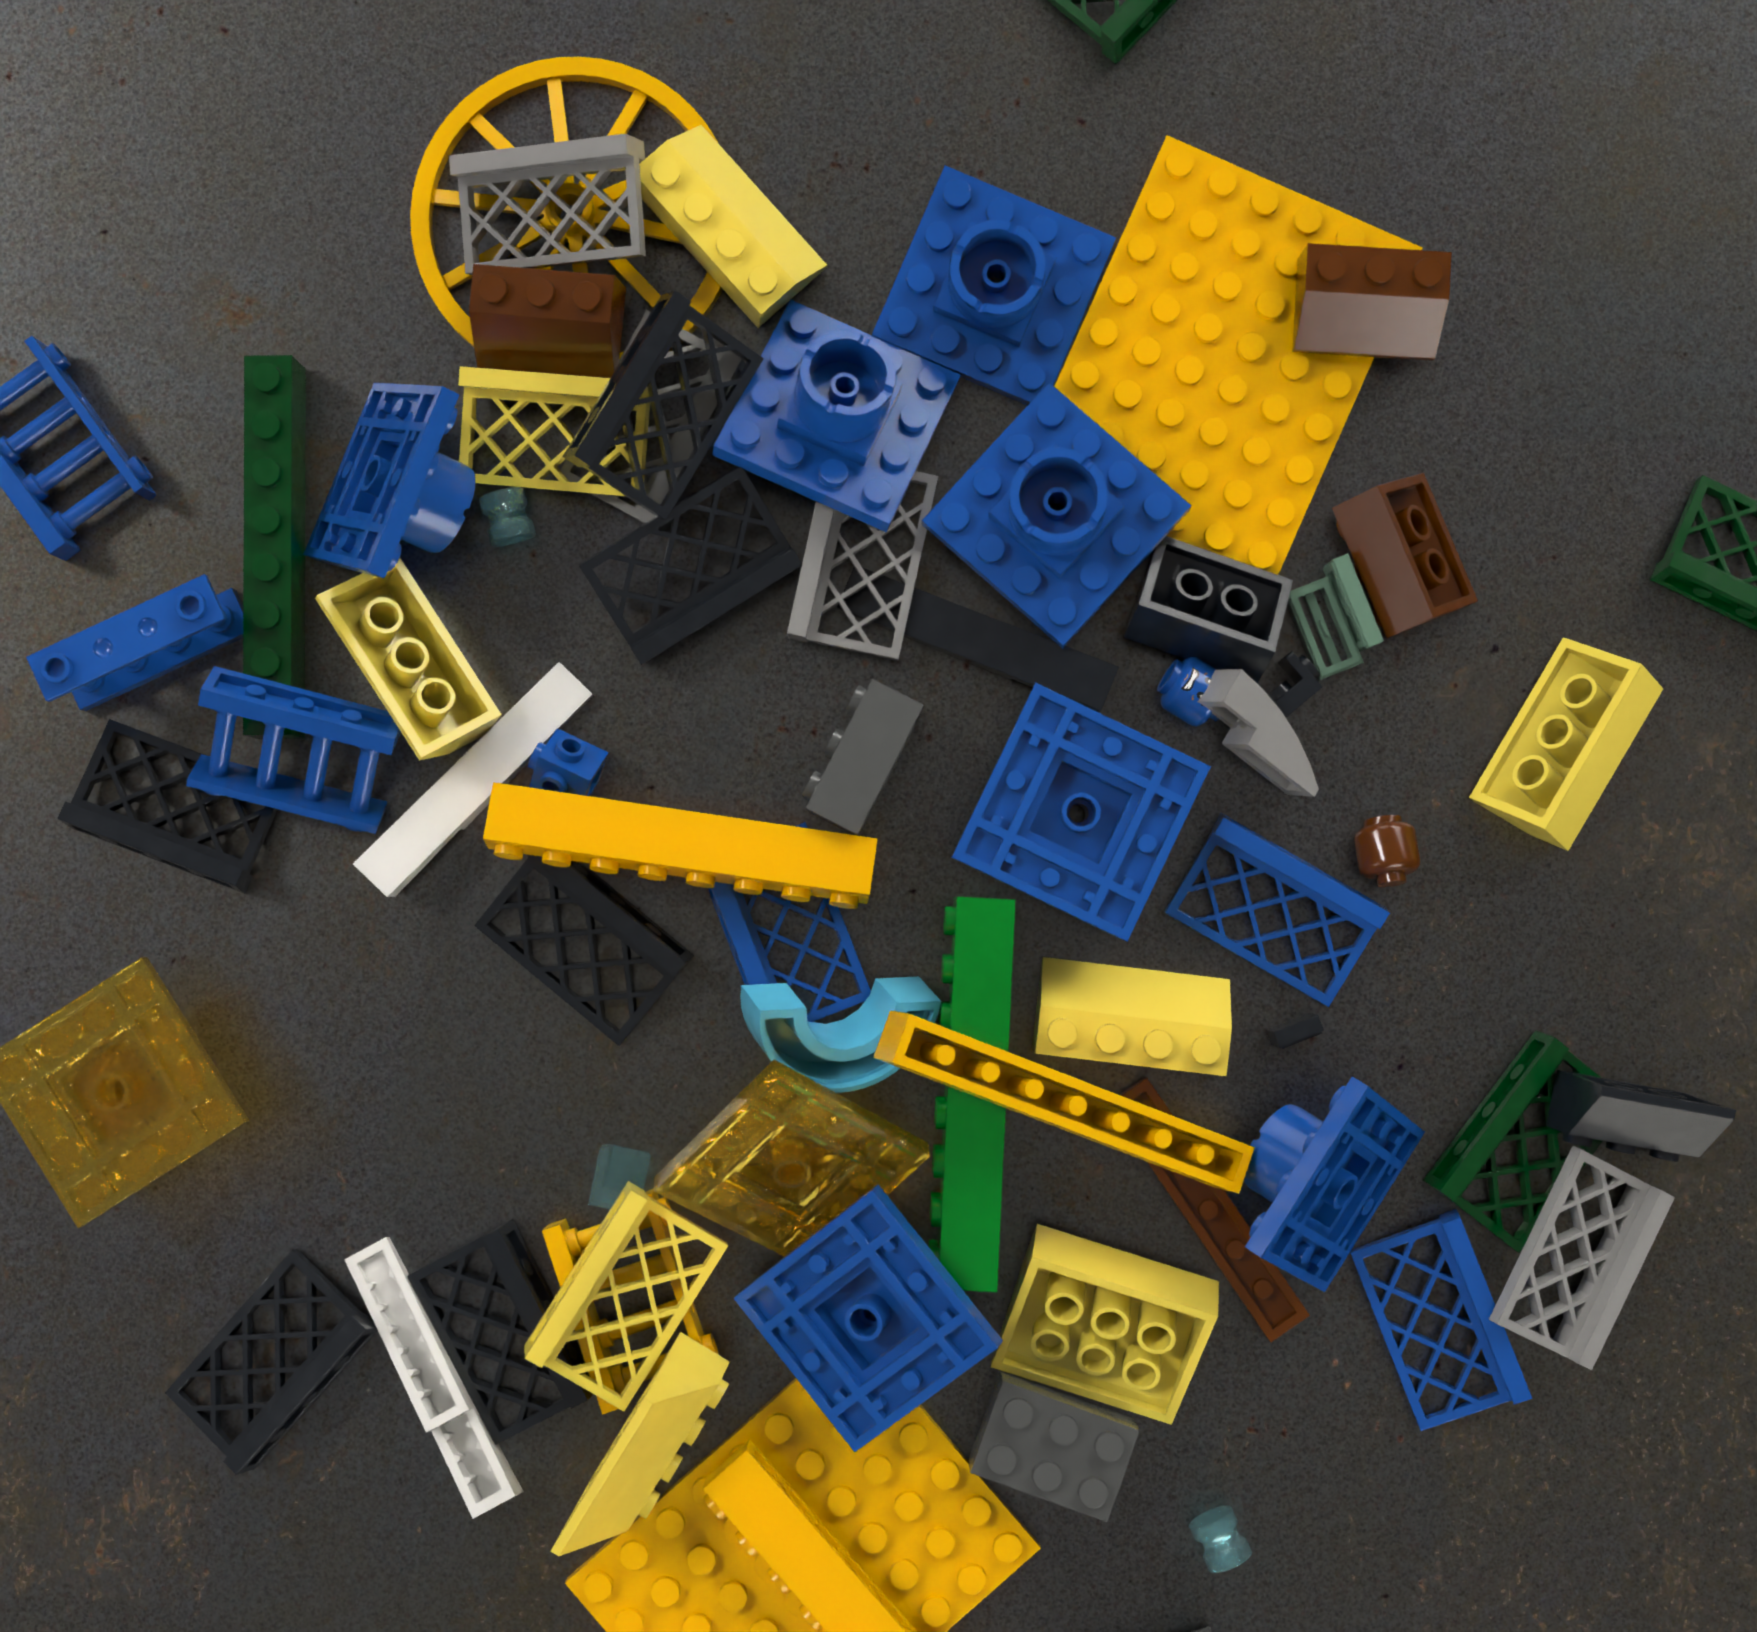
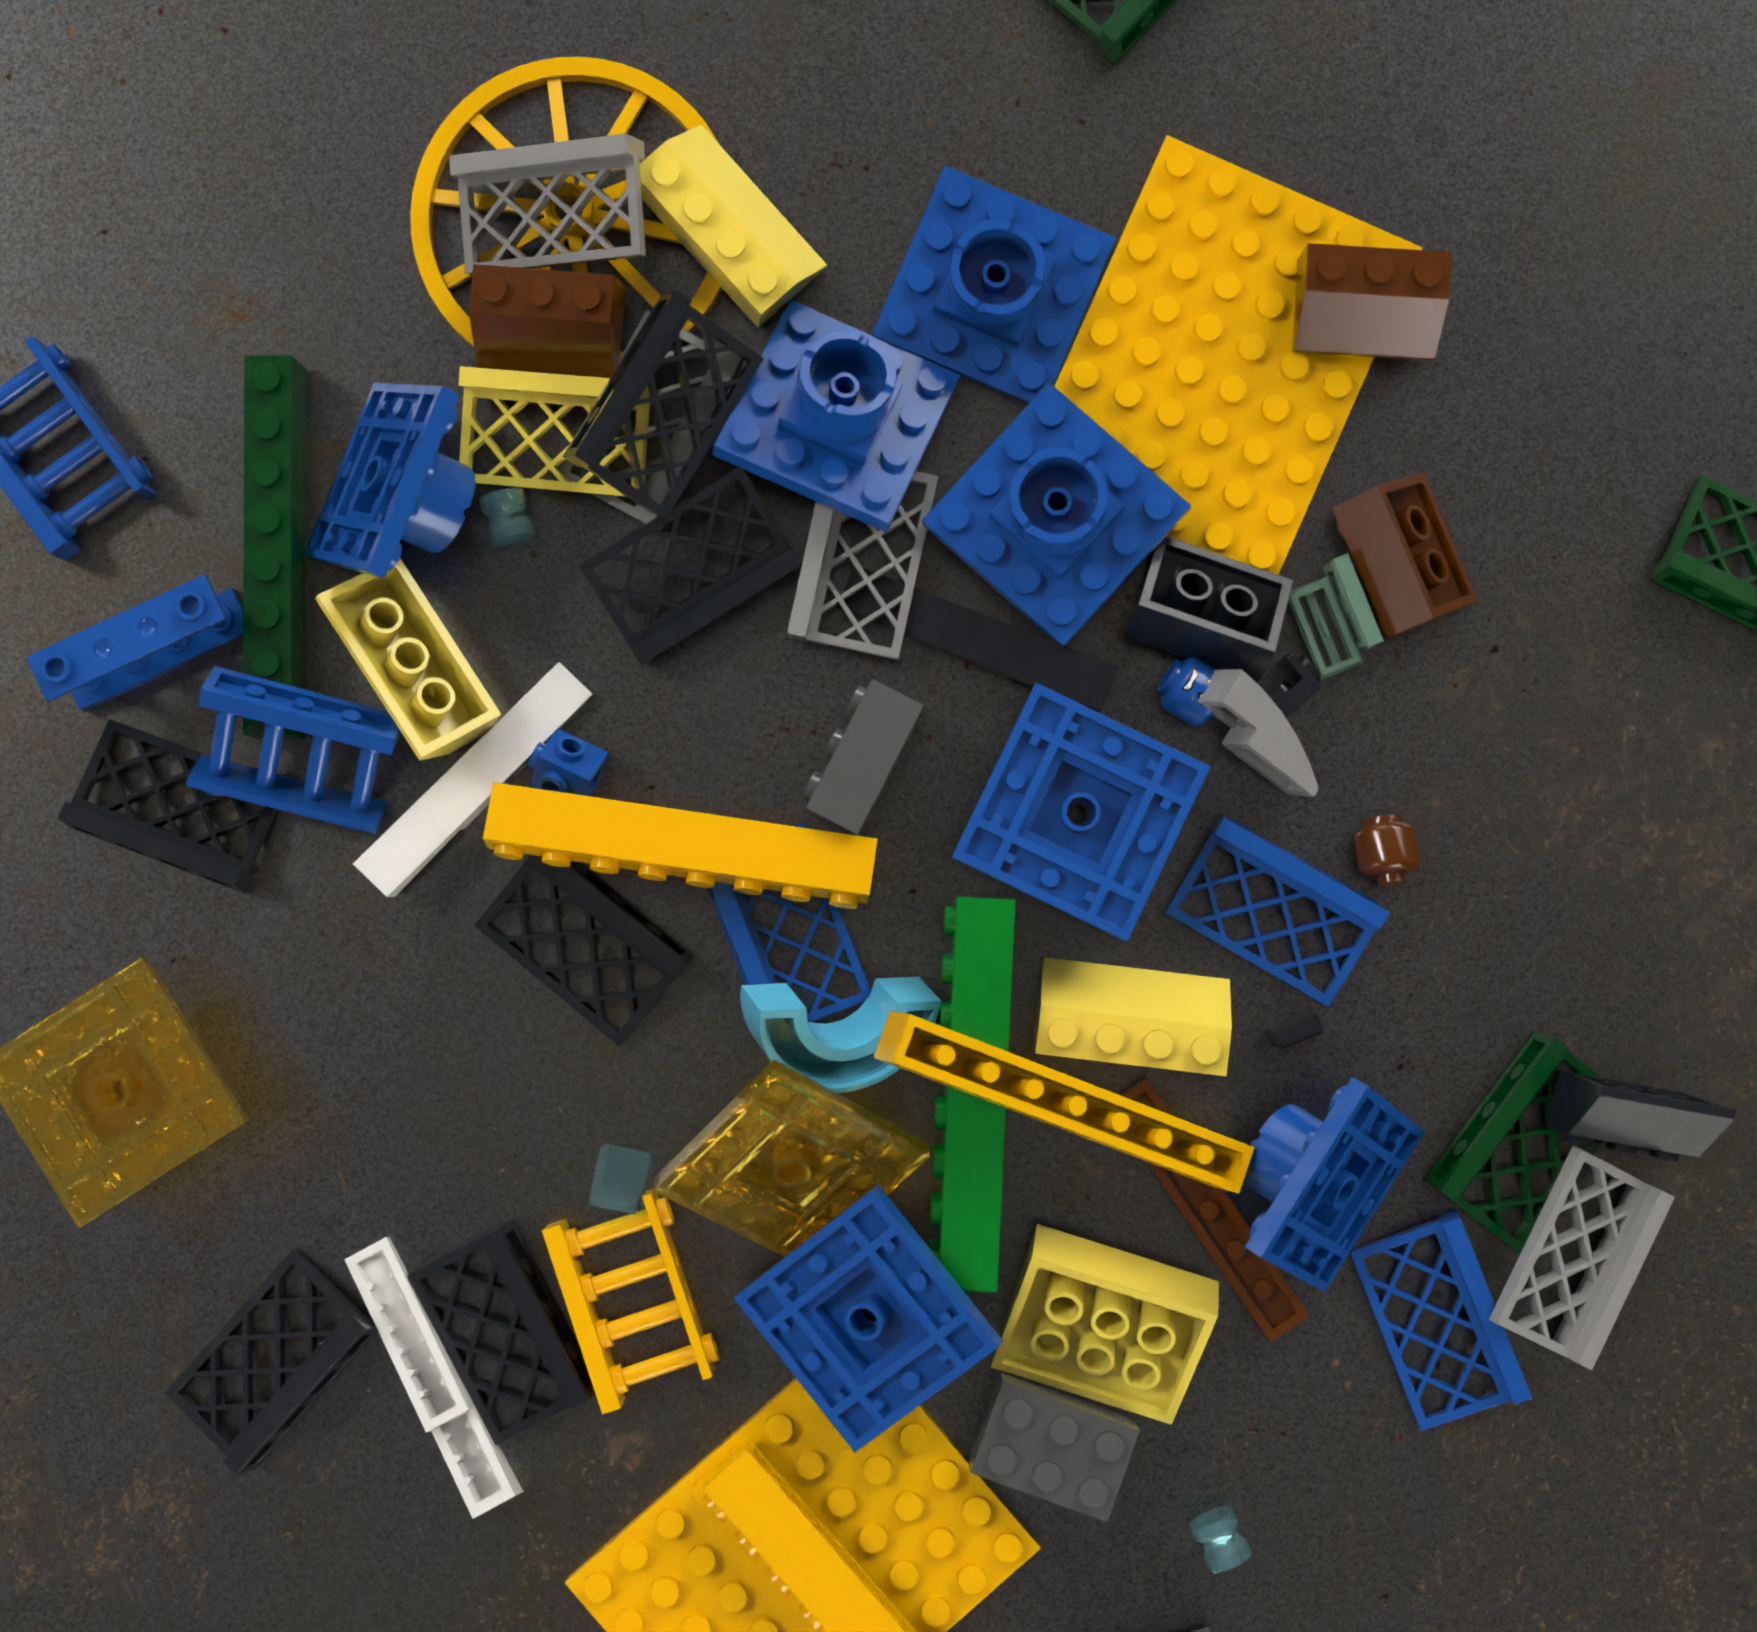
(589, 1275): light yellow fence -> none
(647, 1445): light yellow slope -> none
(1567, 742): light yellow slope -> none

